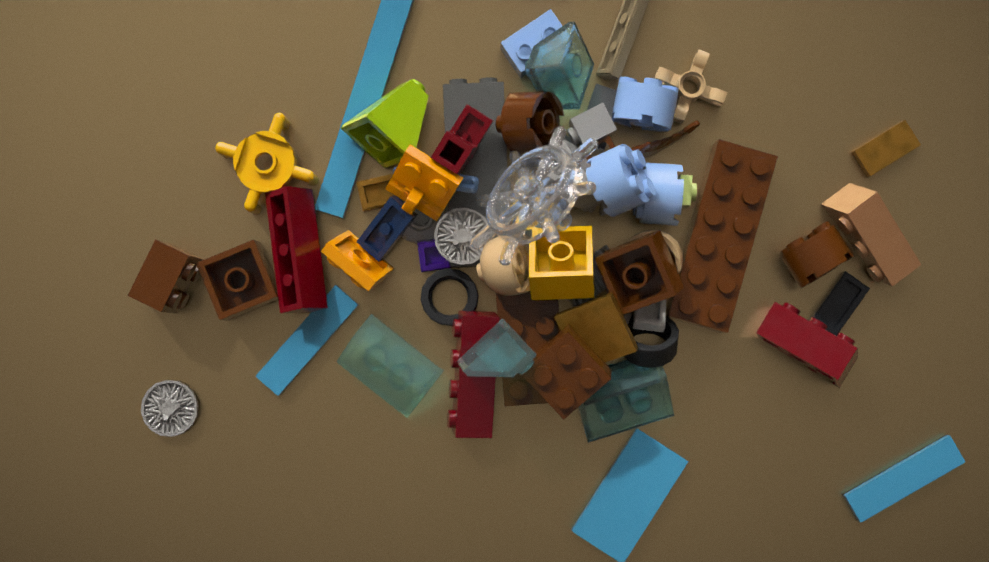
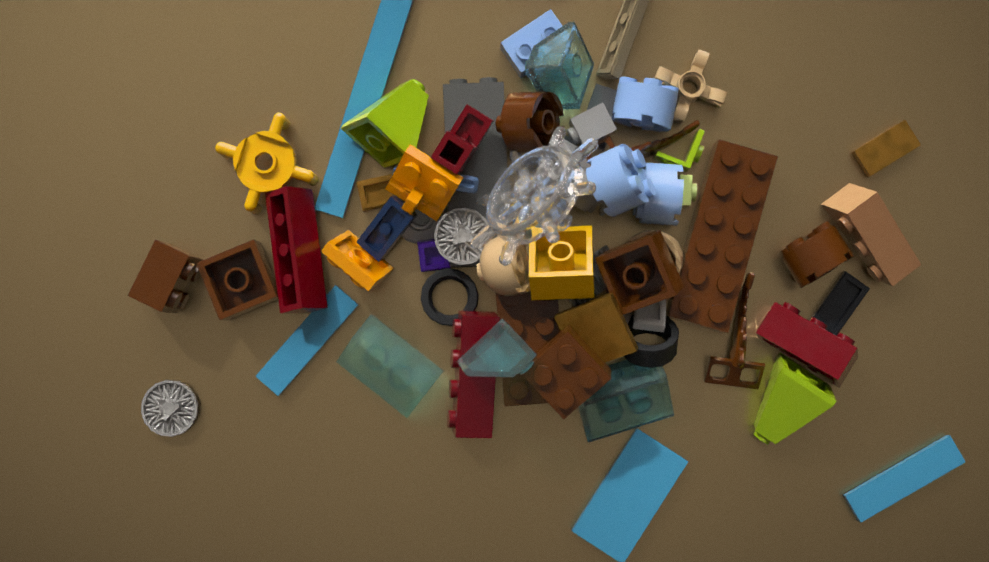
(693, 154): none -> lime bracket
(738, 351): none -> reddish brown piece
(790, 400): none -> lime slope

